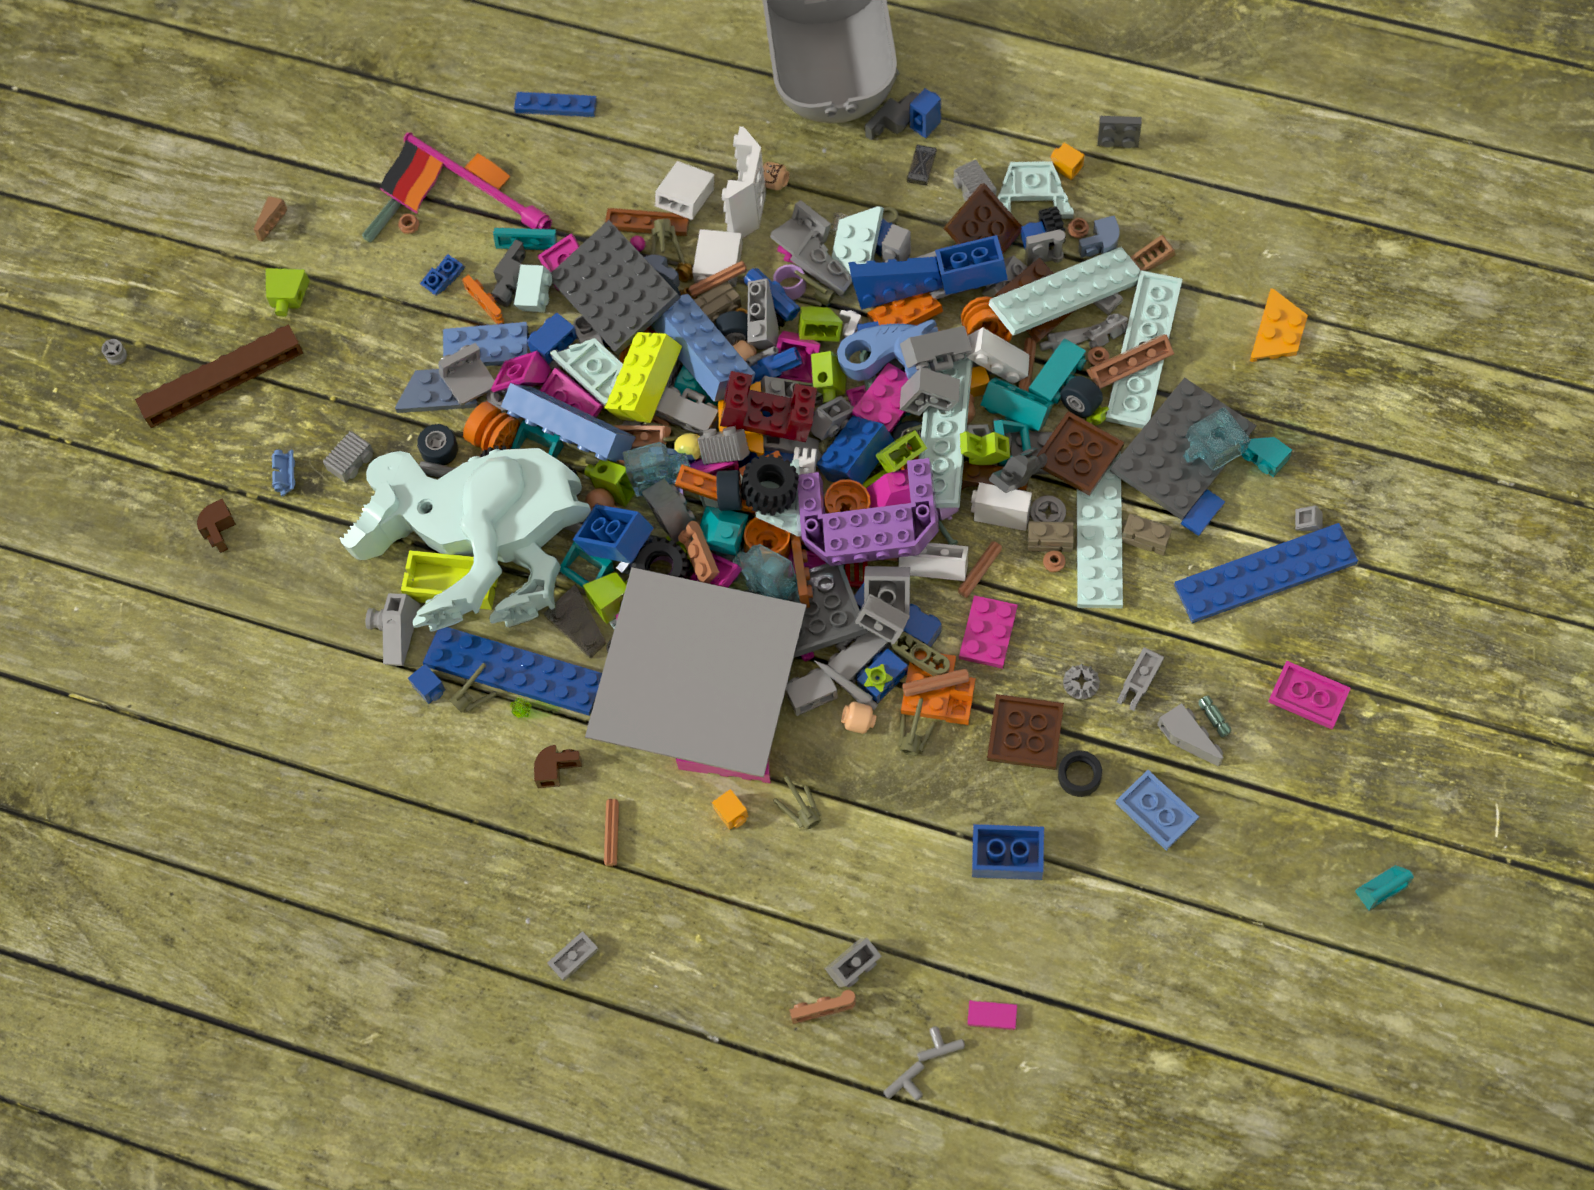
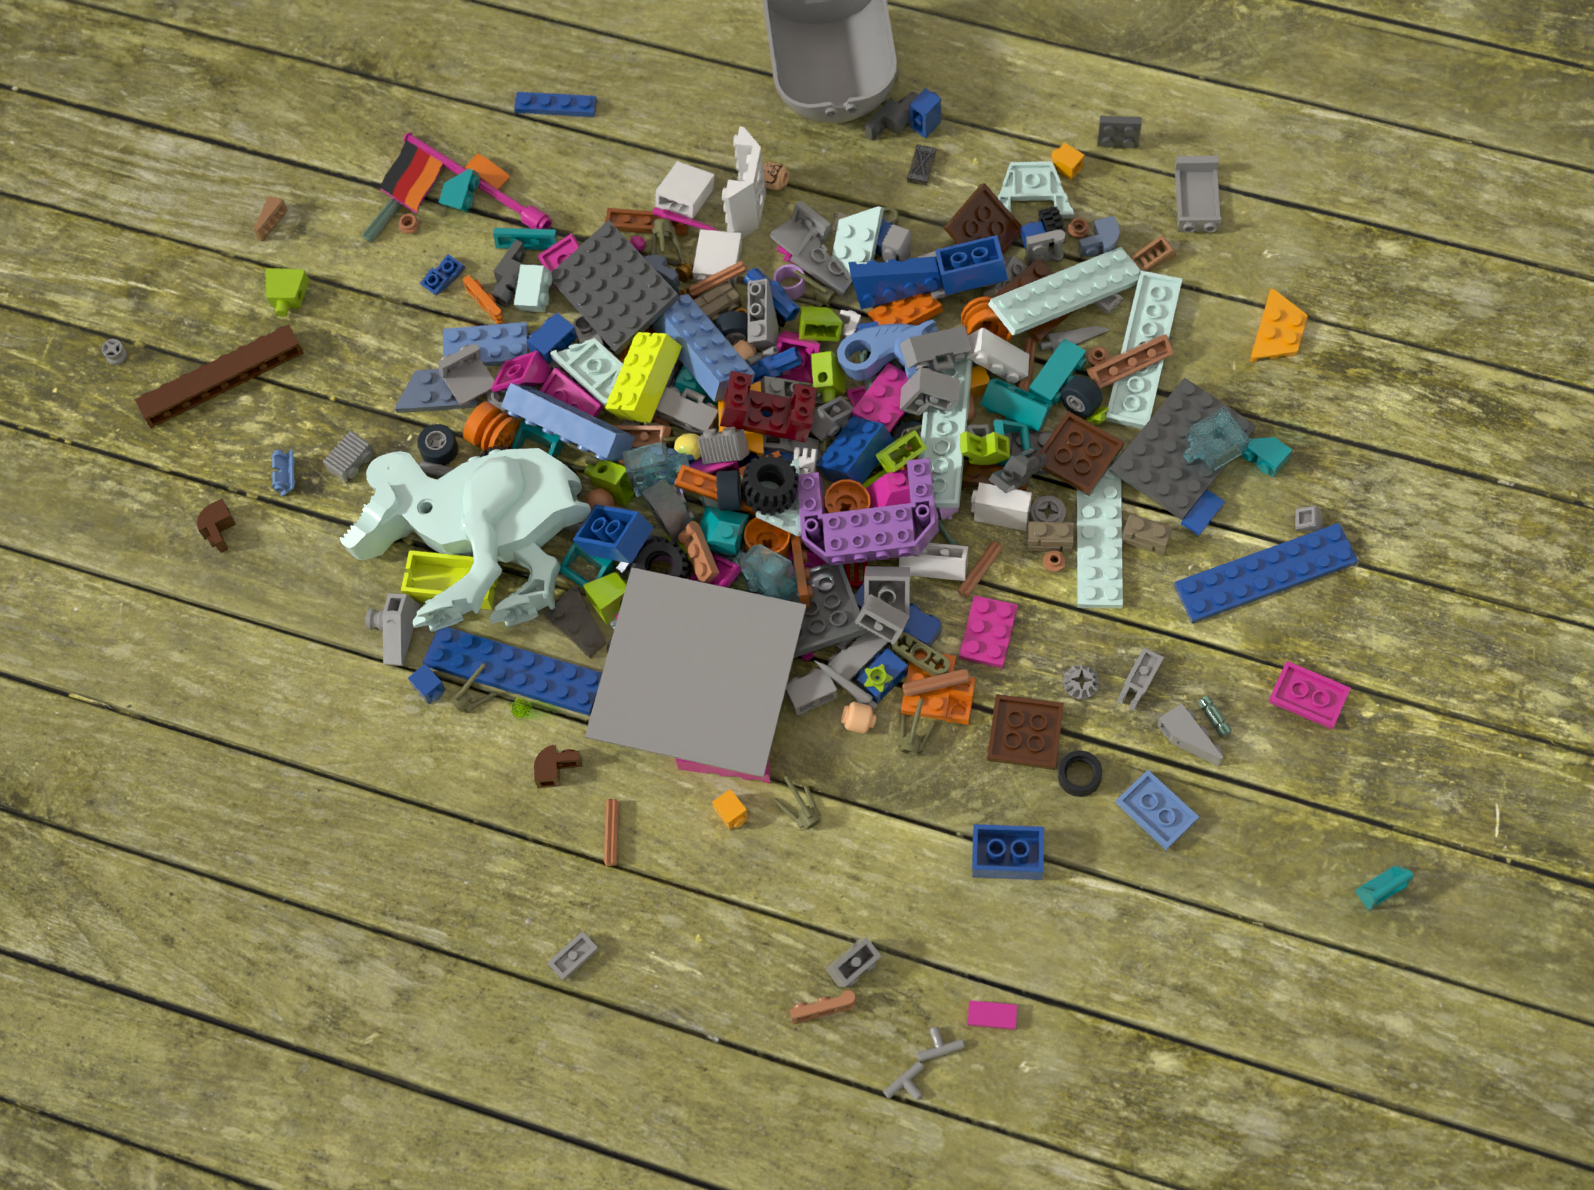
(459, 191): none -> teal slope
(666, 214): none -> dark pink bar
(969, 177): light grey brick -> none
(1114, 325): light grey hinge -> none
(1197, 194): none -> light grey panel

